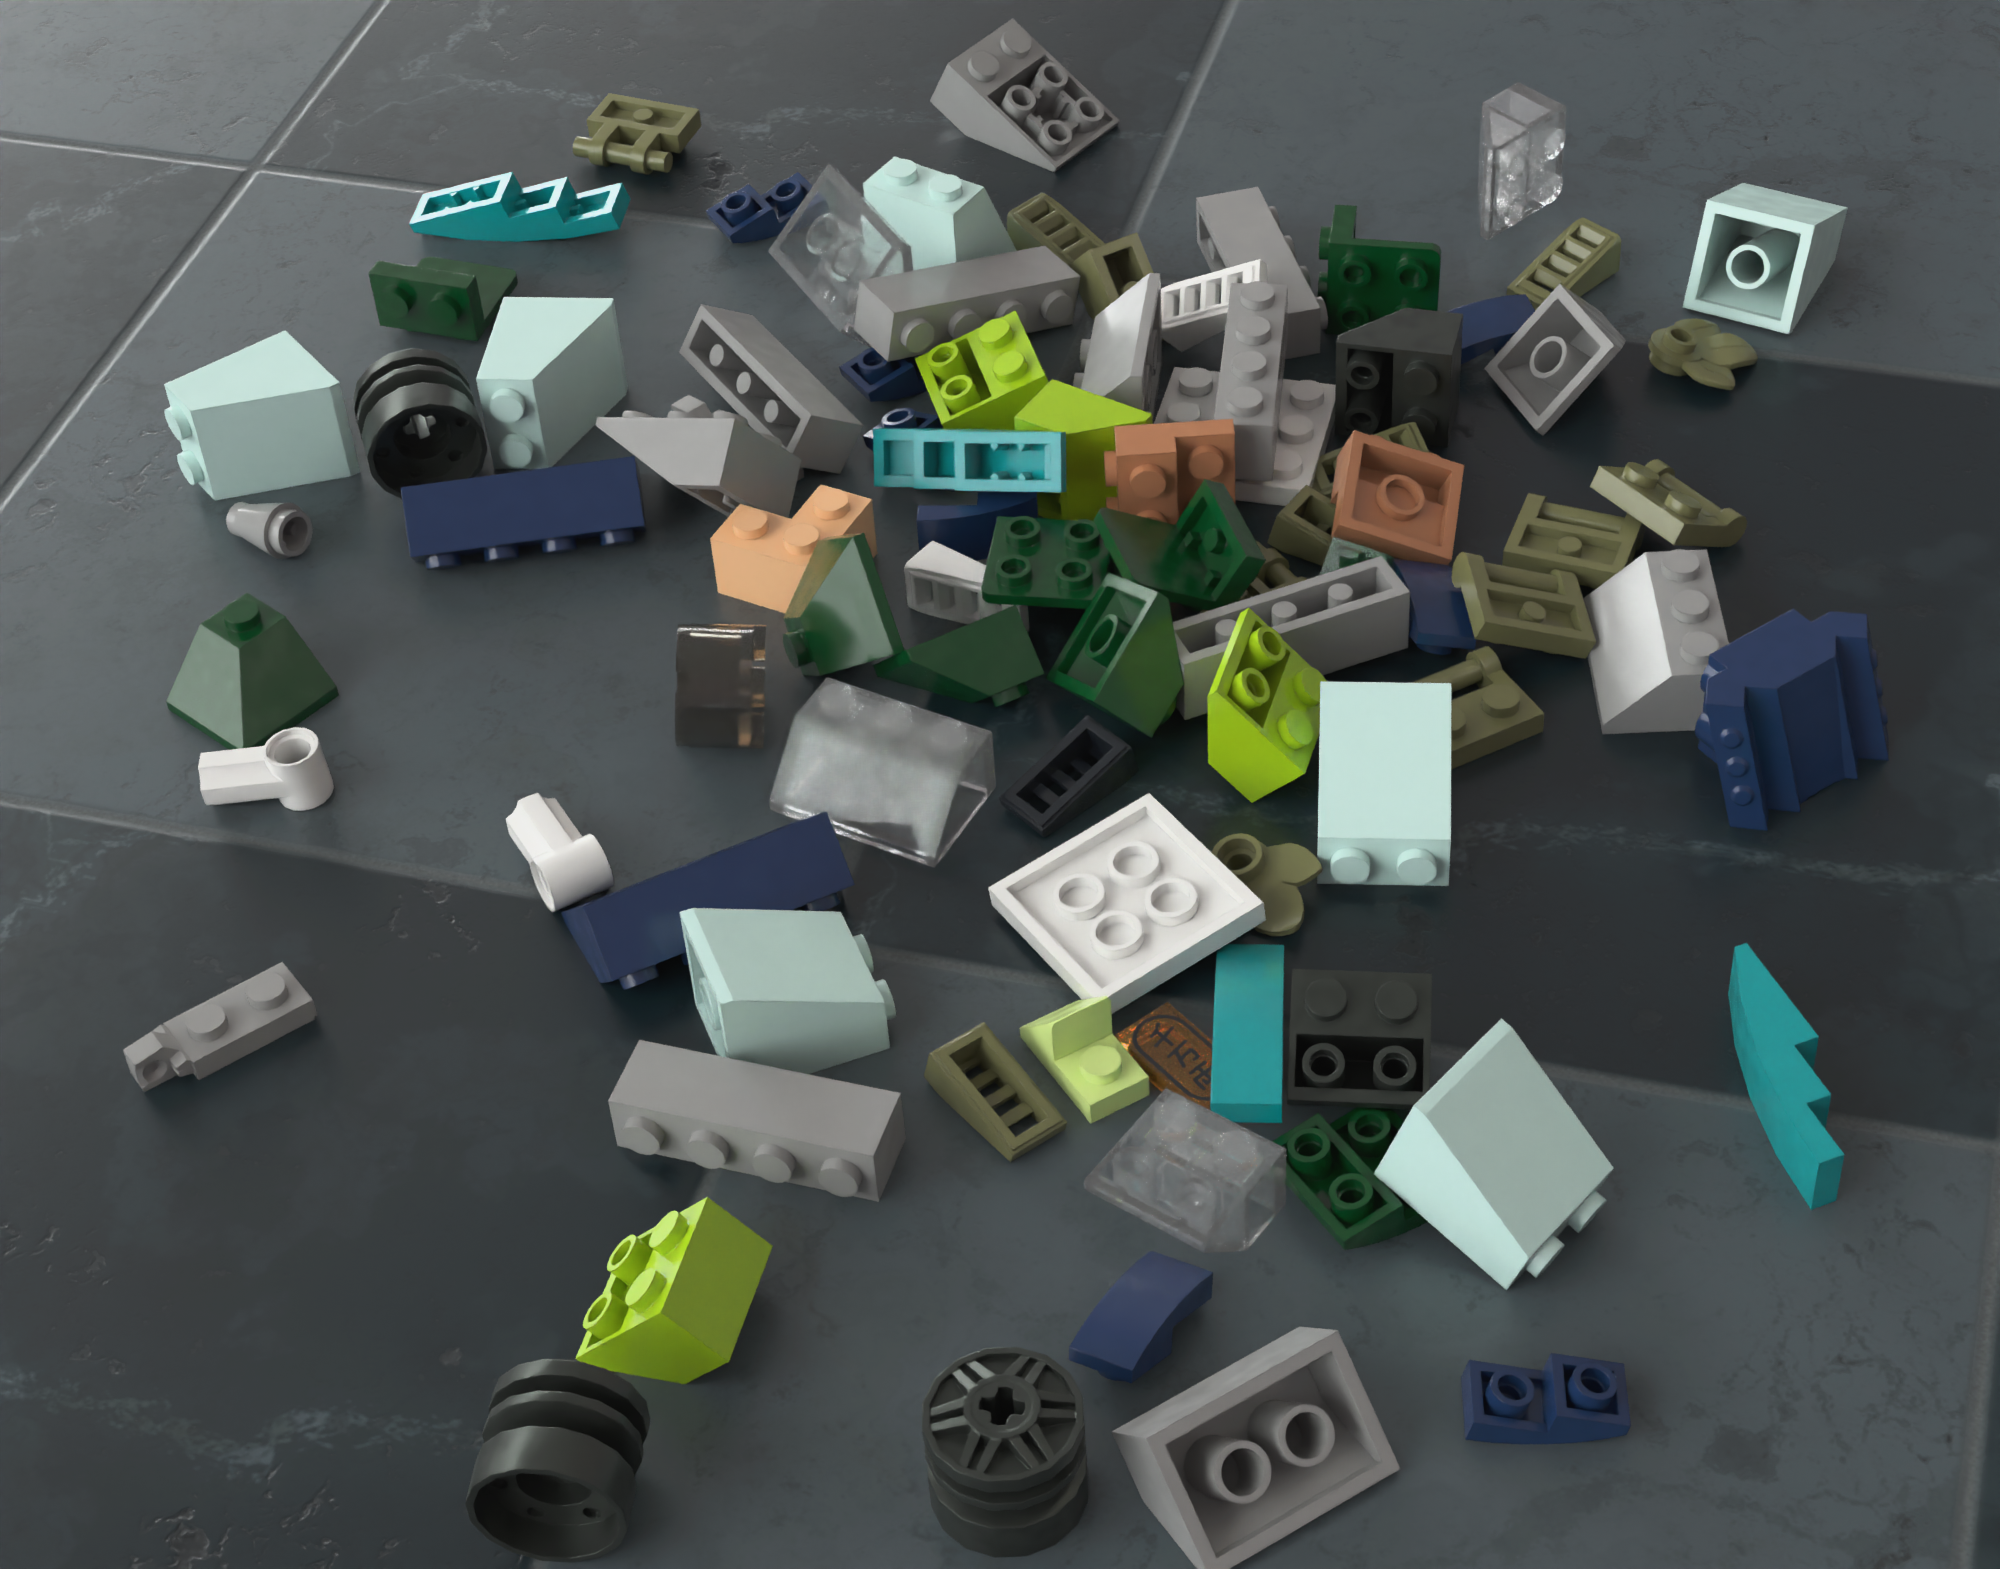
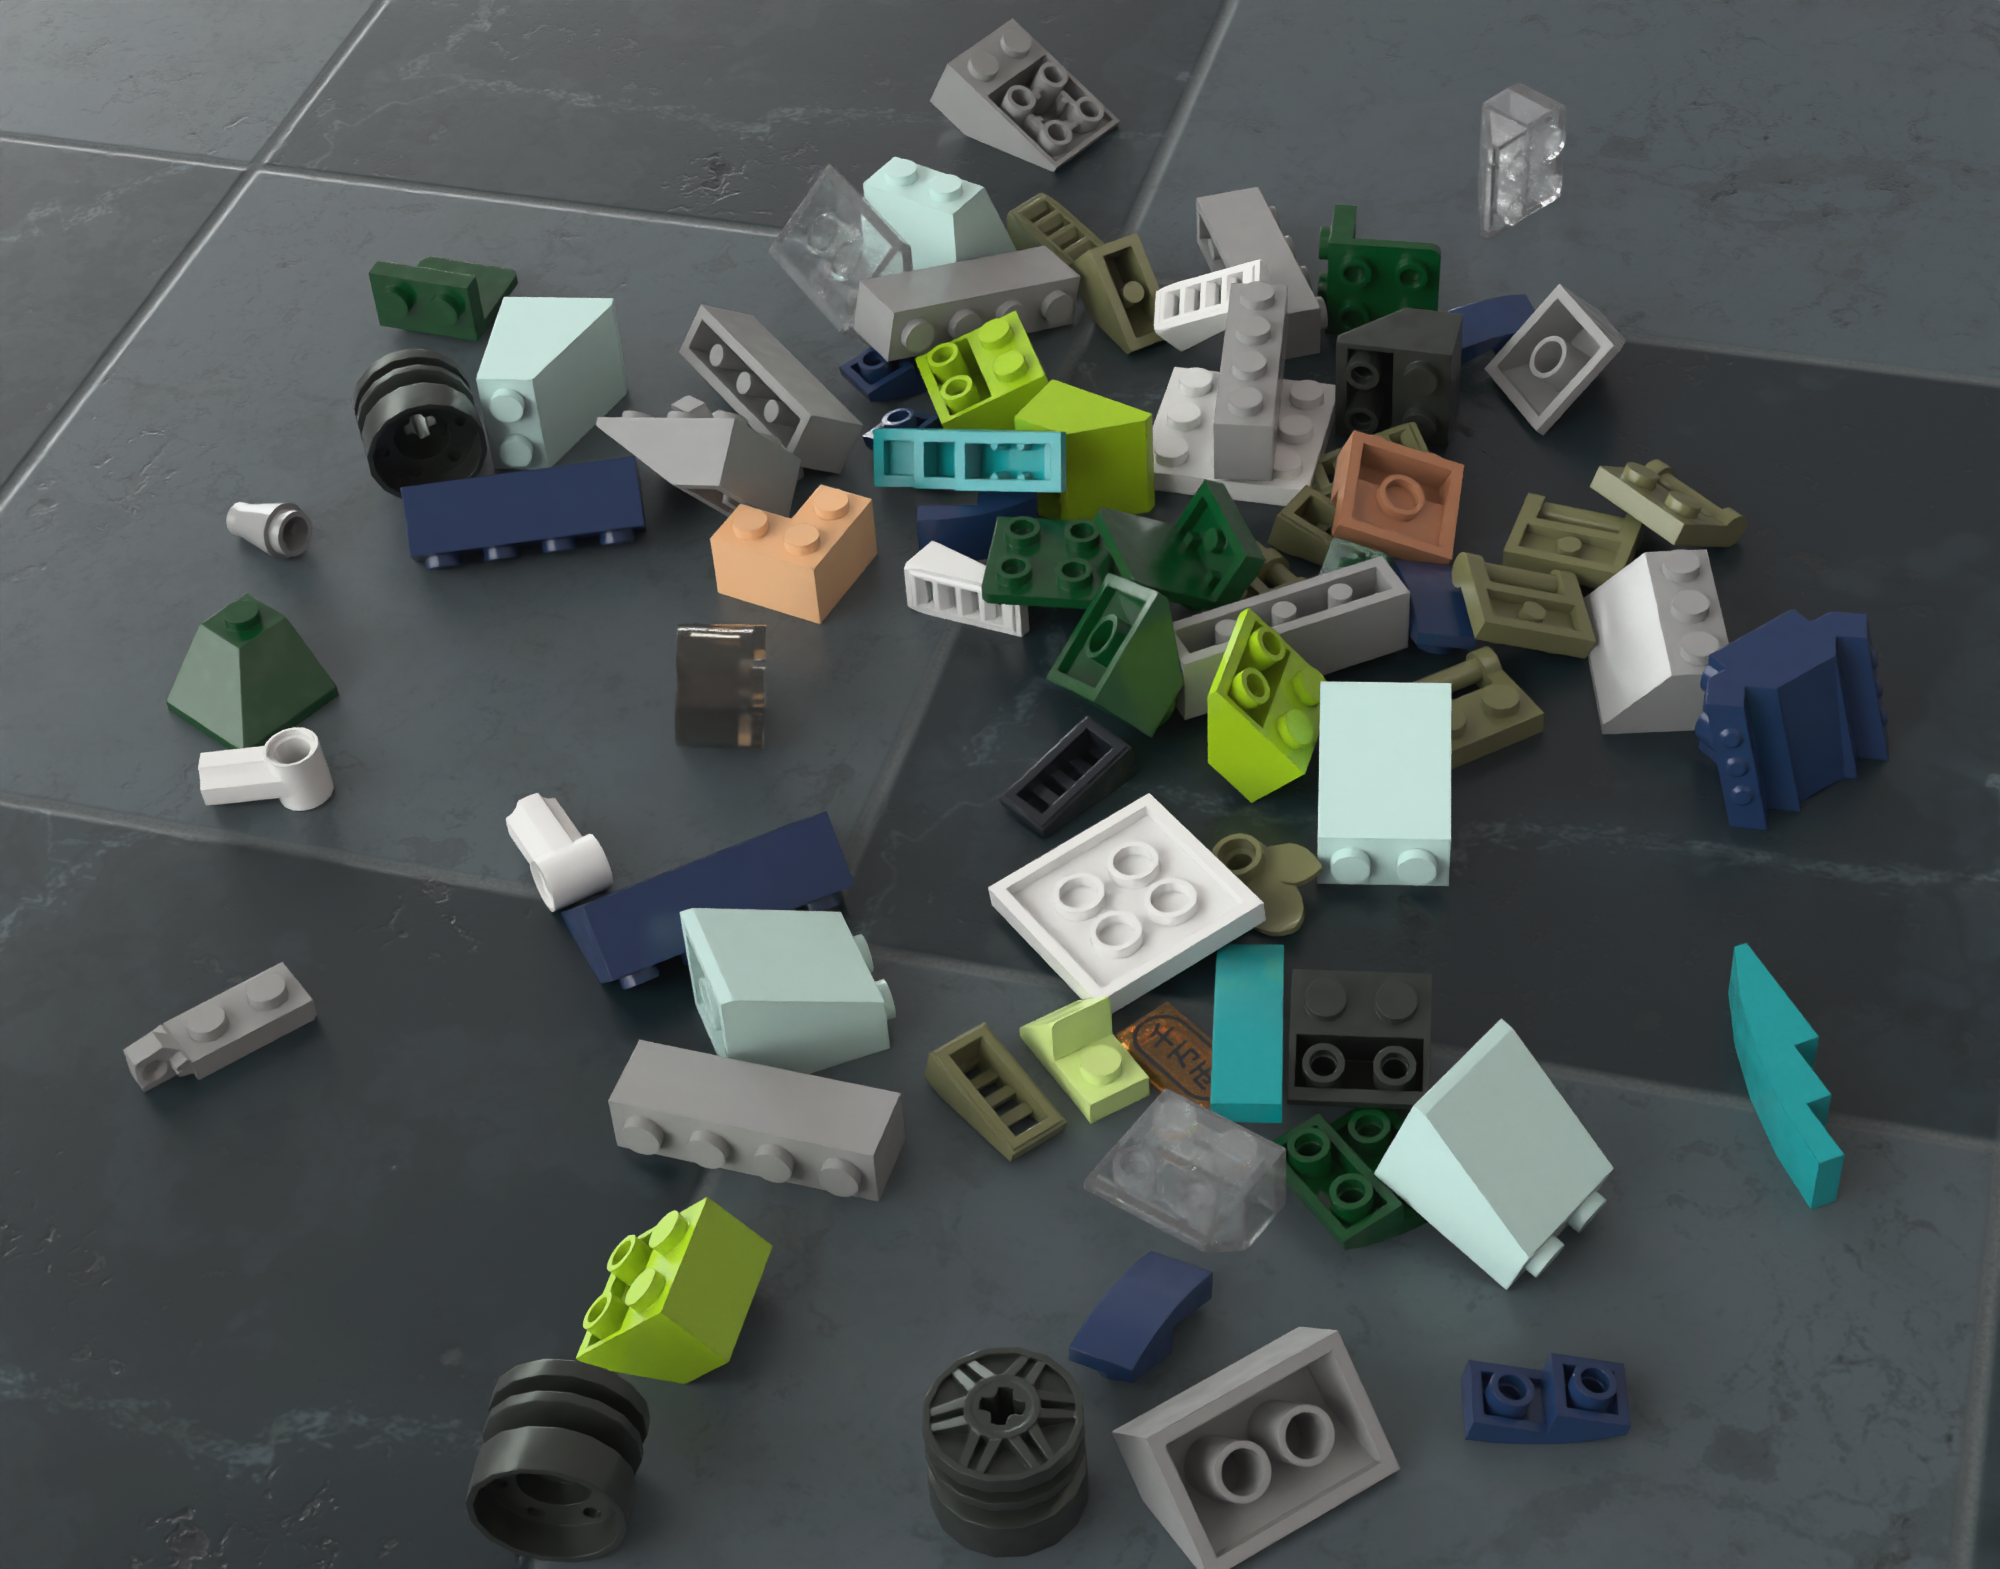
(261, 421): light aqua slope -> none
(506, 212): teal slope -> none
(646, 124): olive plate -> none
(755, 217): dark blue slope -> none
(839, 610): dark green slope -> none
(884, 771): clear slope -> none
(971, 662): dark green slope -> none
(1126, 348): light grey slope -> none
(1166, 463): nougat plate -> none
(1576, 259): olive slope -> none
(1700, 351): olive plate -> none
(1762, 256): light aqua slope -> none

